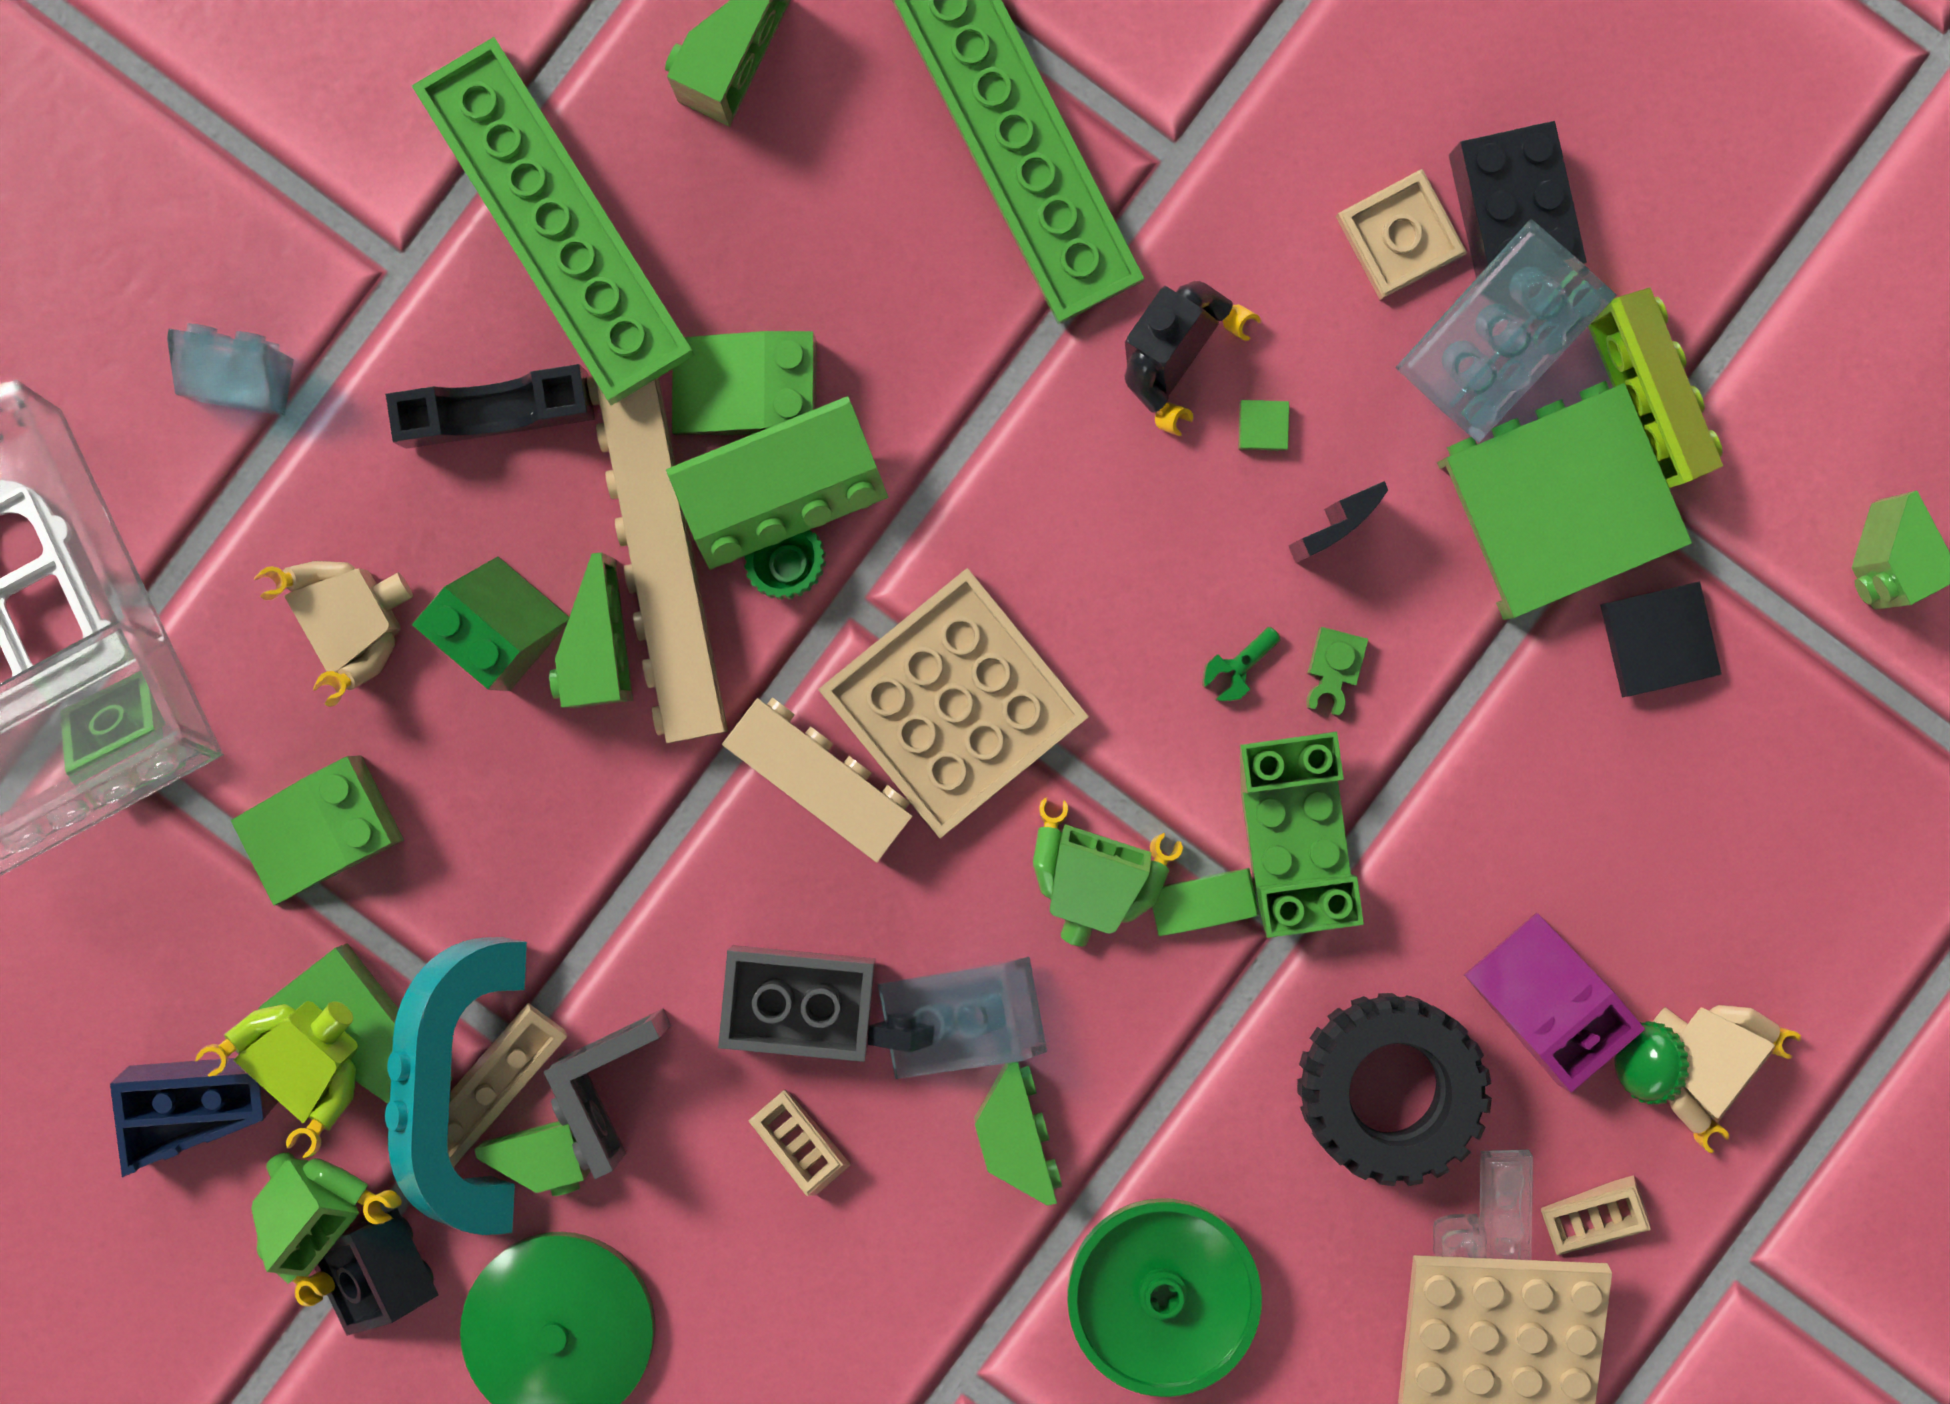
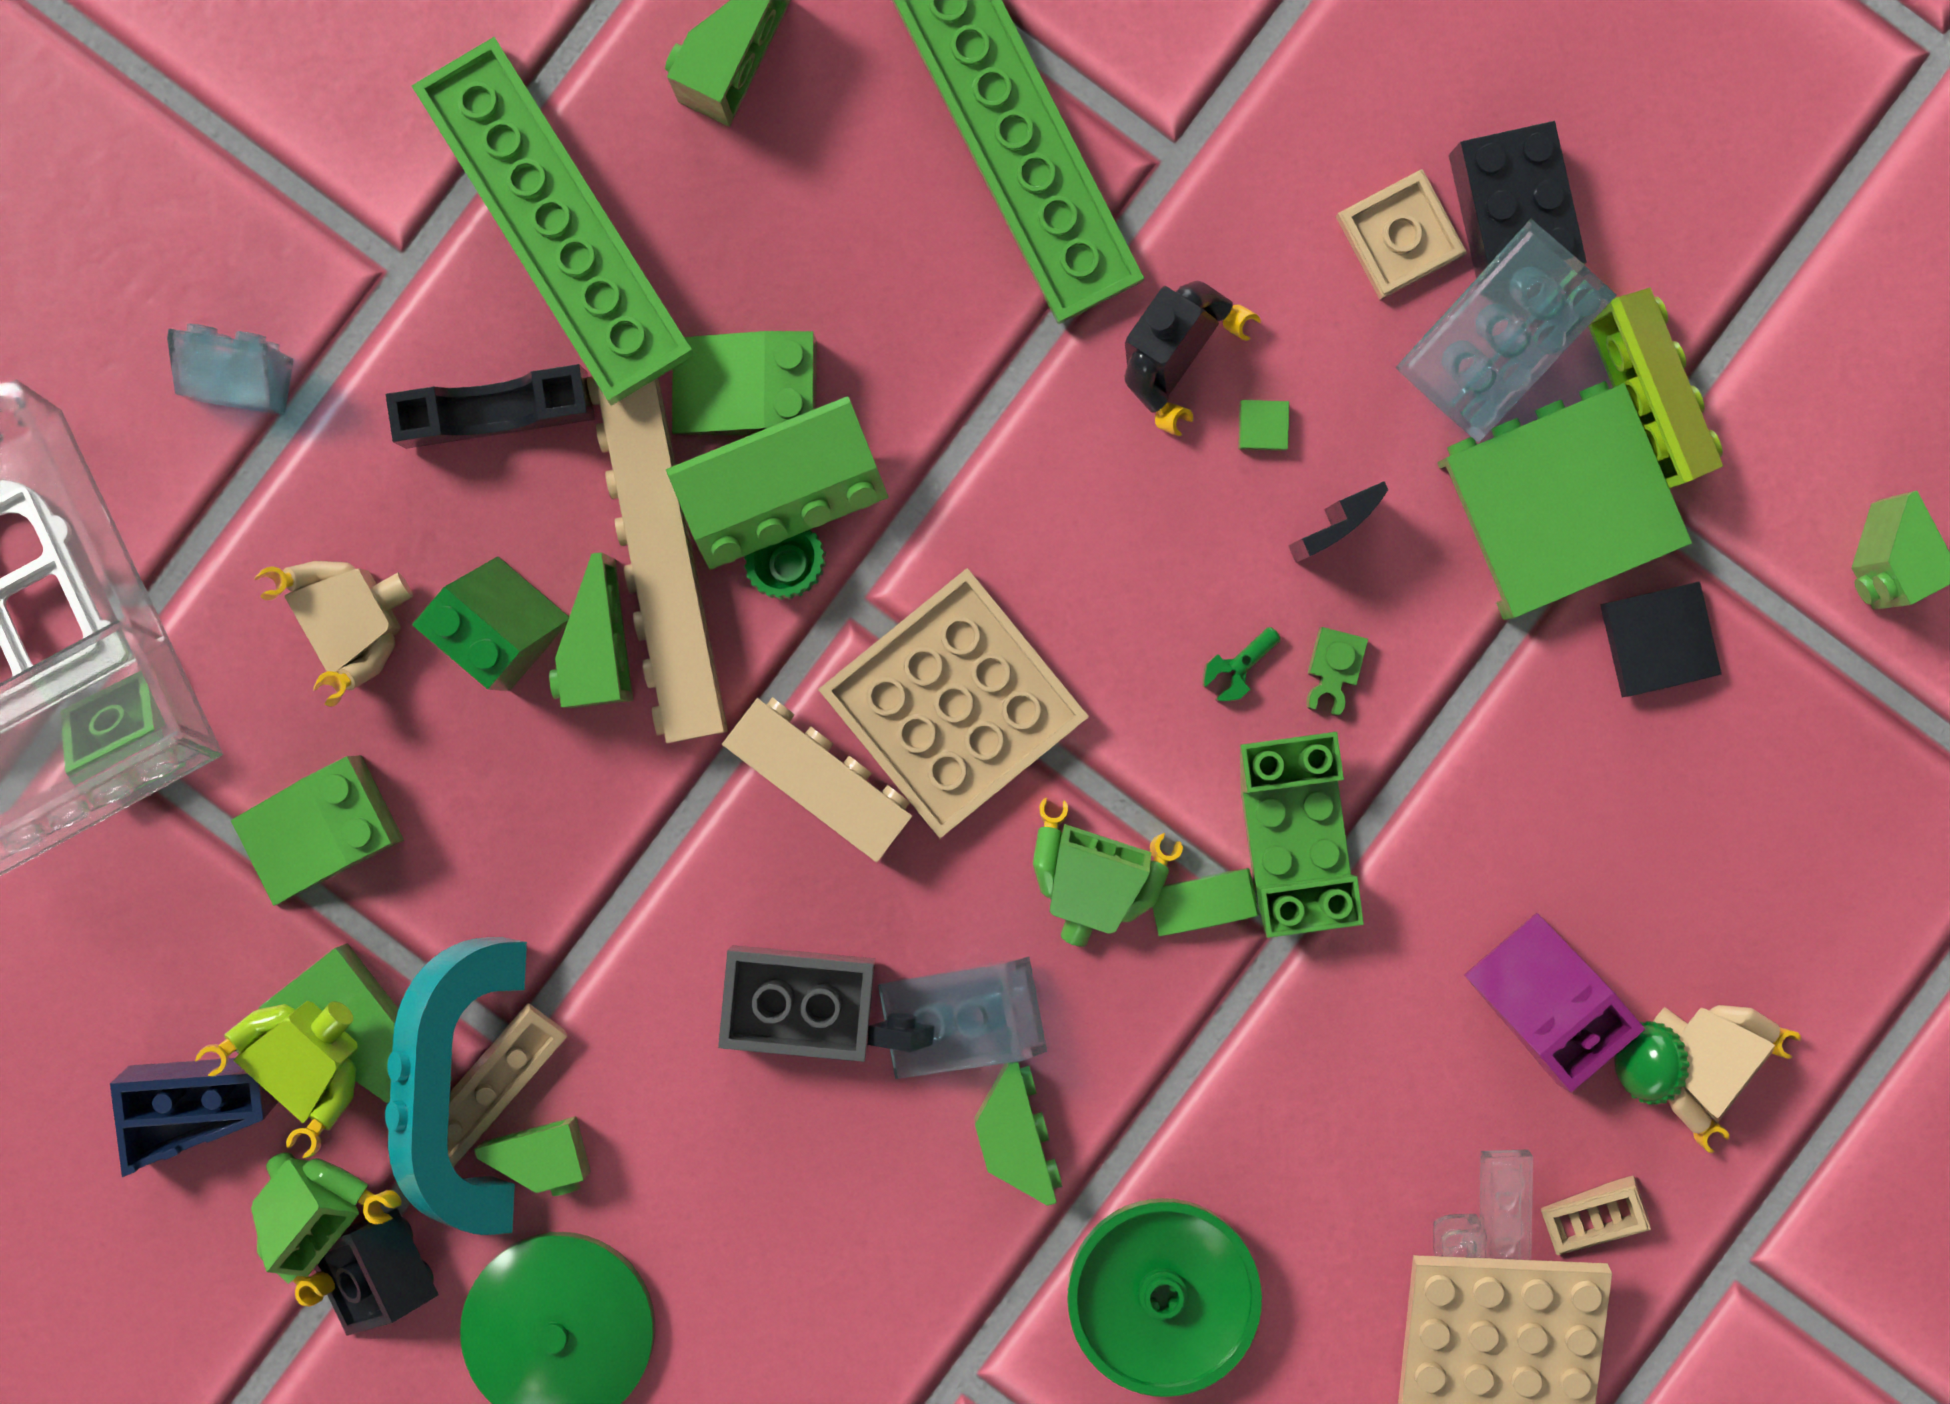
(578, 1101): dark grey bracket -> none
(785, 1154): tan slope -> none
(1438, 1133): black tyre -> none

